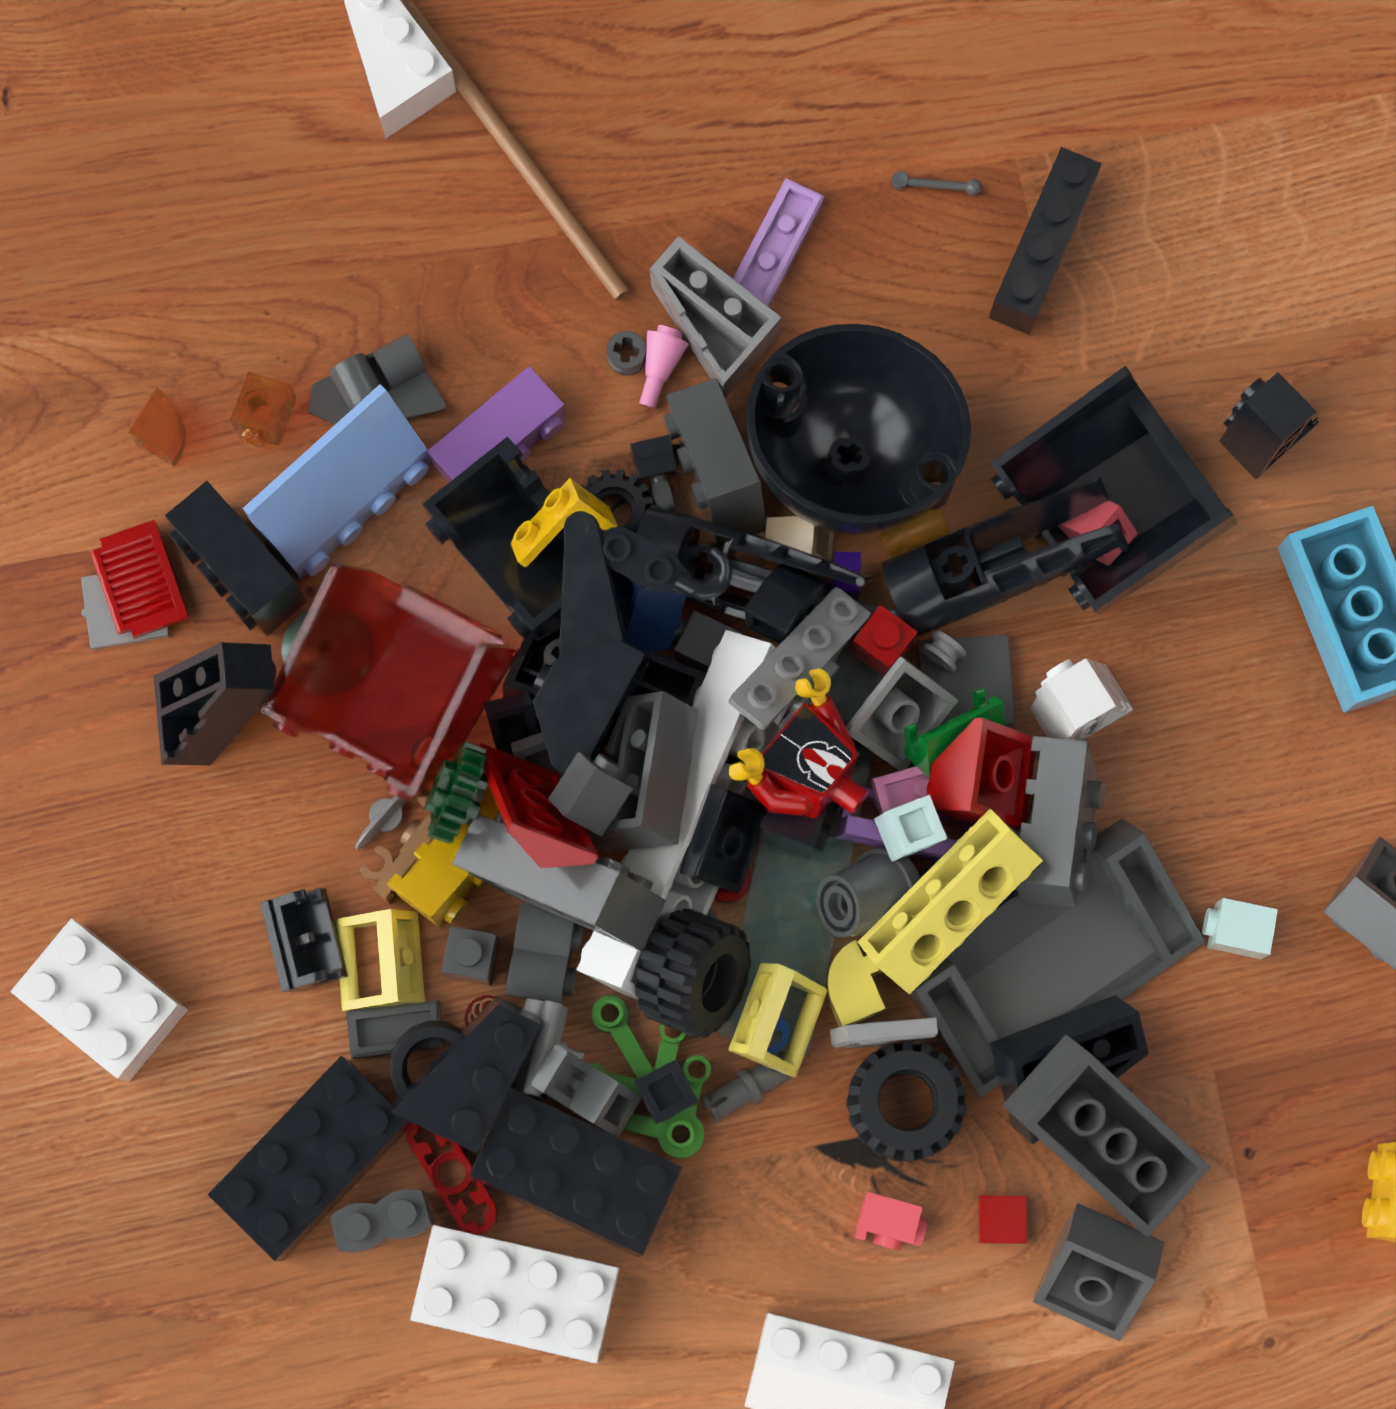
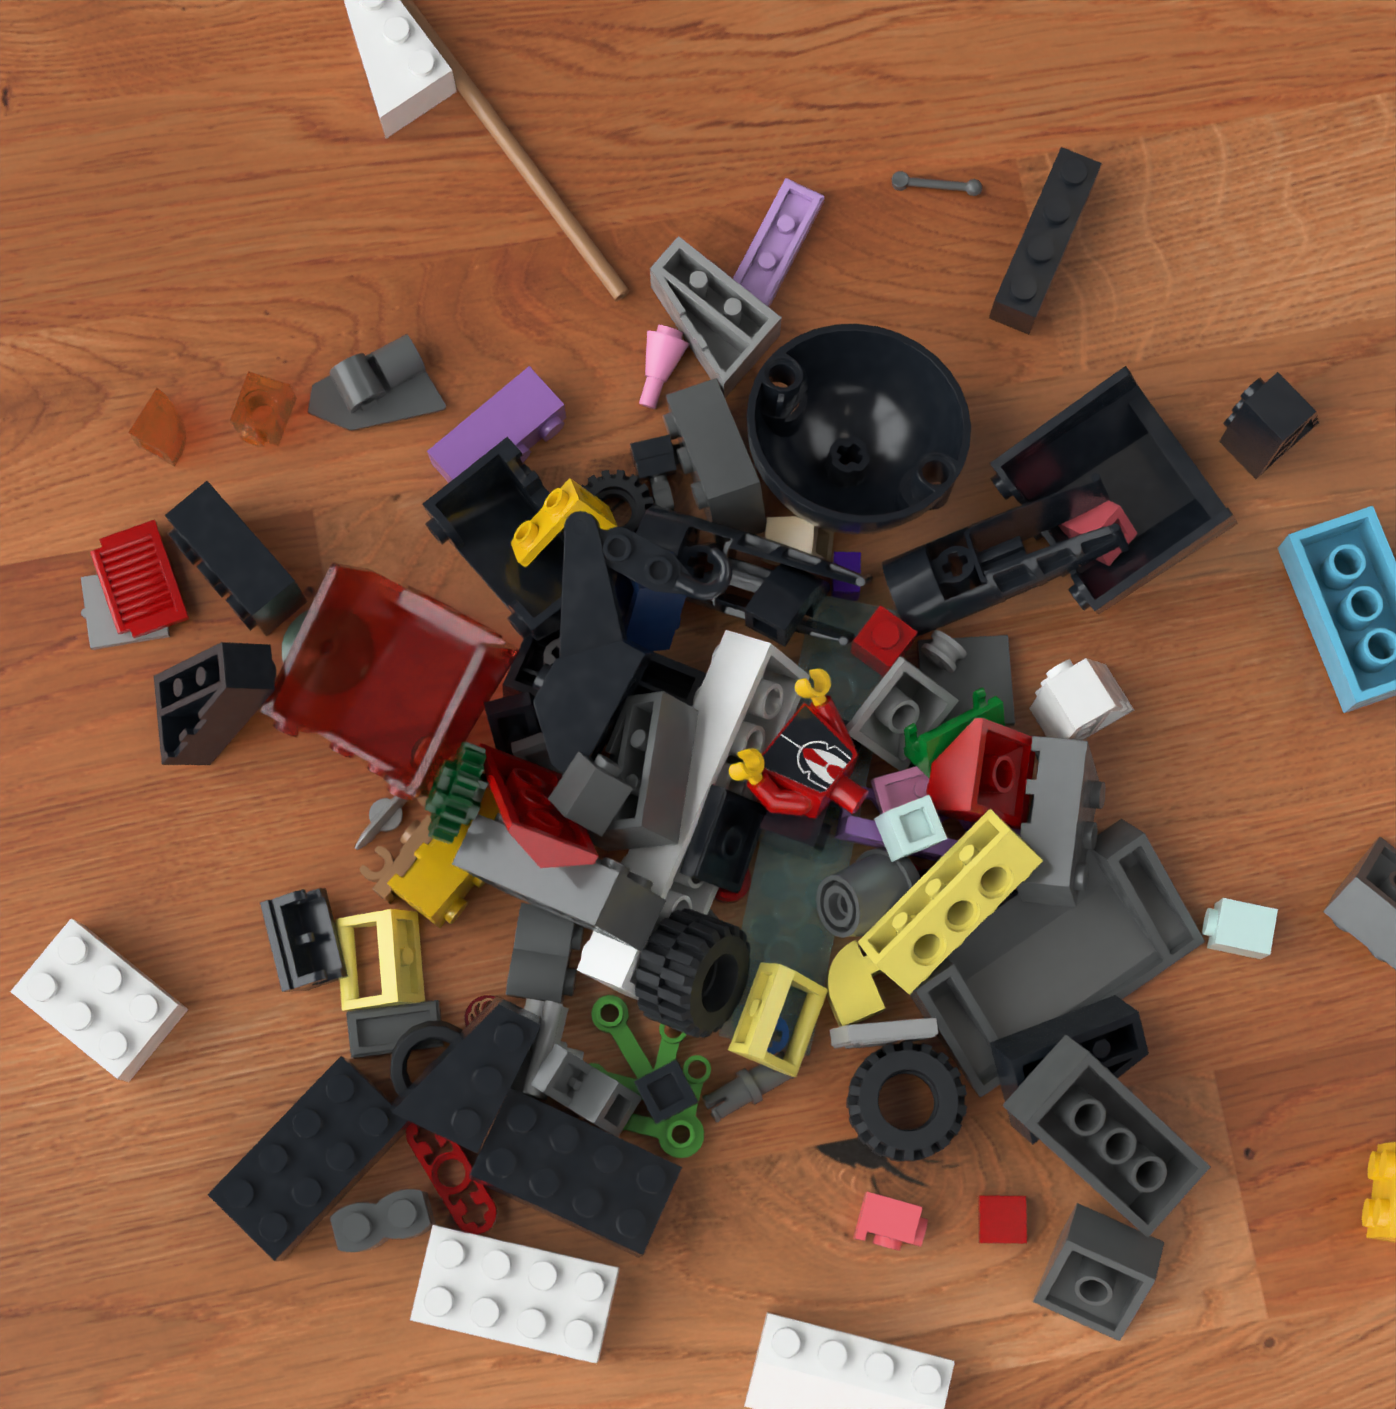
(339, 484): light blue slope -> none
(470, 955): dark grey brick -> none
(635, 363): dark grey bush -> none
(697, 640): dark grey brick -> none
(814, 644): light grey bracket -> none
(914, 533): clear yellow brick -> none

